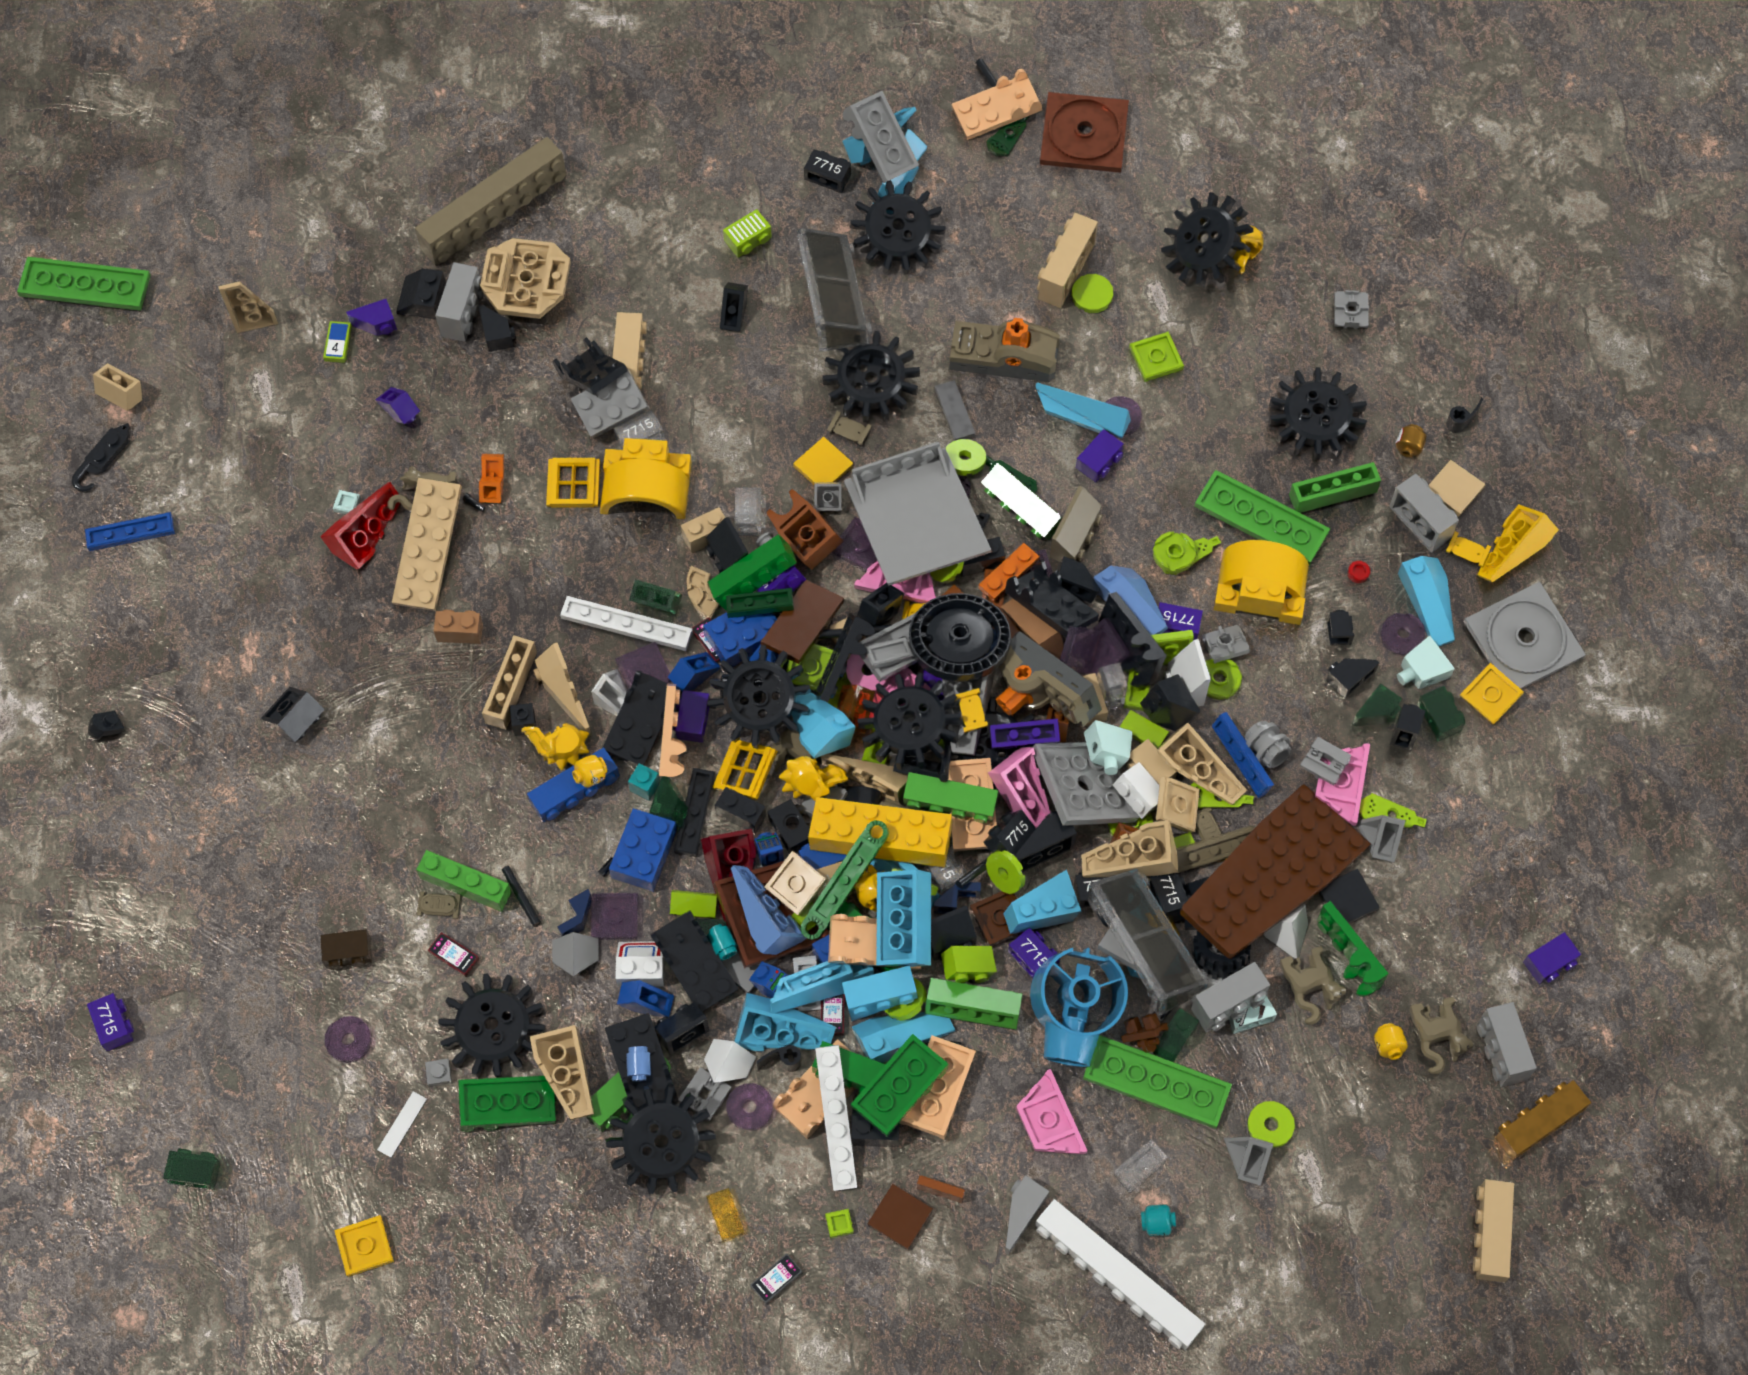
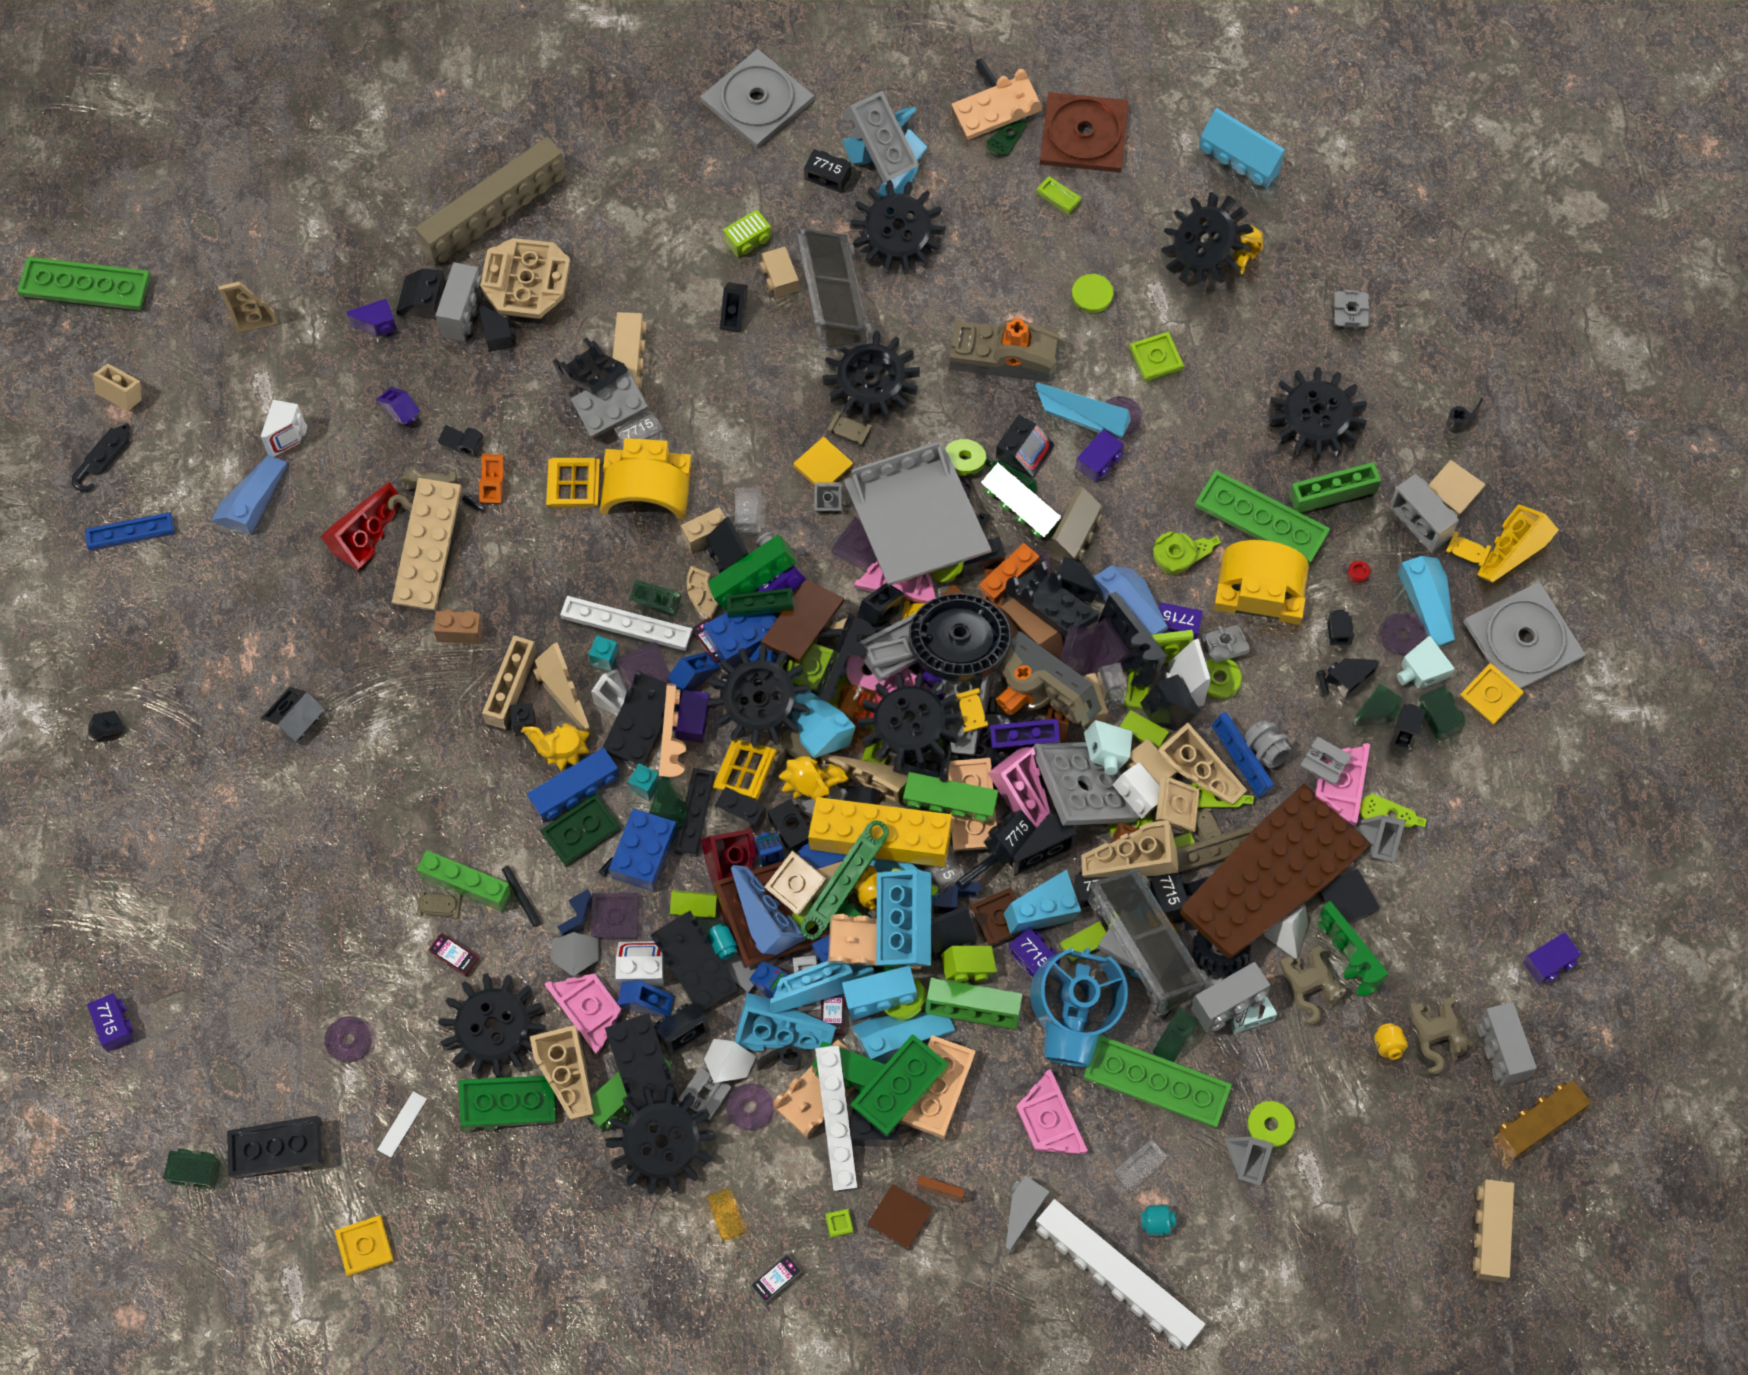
(248, 500): none -> medium blue wedge
(275, 1147): none -> black hinge
(283, 427): none -> white slope
(337, 341): tile -> none
(346, 502): light aqua tile -> none
(346, 949): dark brown brick -> none
(438, 1072): light grey plate -> none
(464, 443): none -> black panel
(580, 830): none -> dark green tile
(587, 1007): none -> bright pink wing
(589, 771): yellow head -> none
(603, 653): none -> teal brick
(638, 1063): medium blue brick -> none
(757, 118): none -> light grey piece
(780, 272): none -> tan brick
(806, 531): dark orange brick -> none
(954, 410): flat silver tile -> none
(996, 867): lime tile -> none
(1024, 446): none -> black slope
(1058, 195): none -> lime tile
(1067, 260): tan brick -> none
(1084, 939): none -> lime tile
(1145, 1034): reddish brown hips -> none
(1241, 148): none -> medium azure slope
(1321, 675): none -> black piece
(1411, 440): pearl gold head -> none

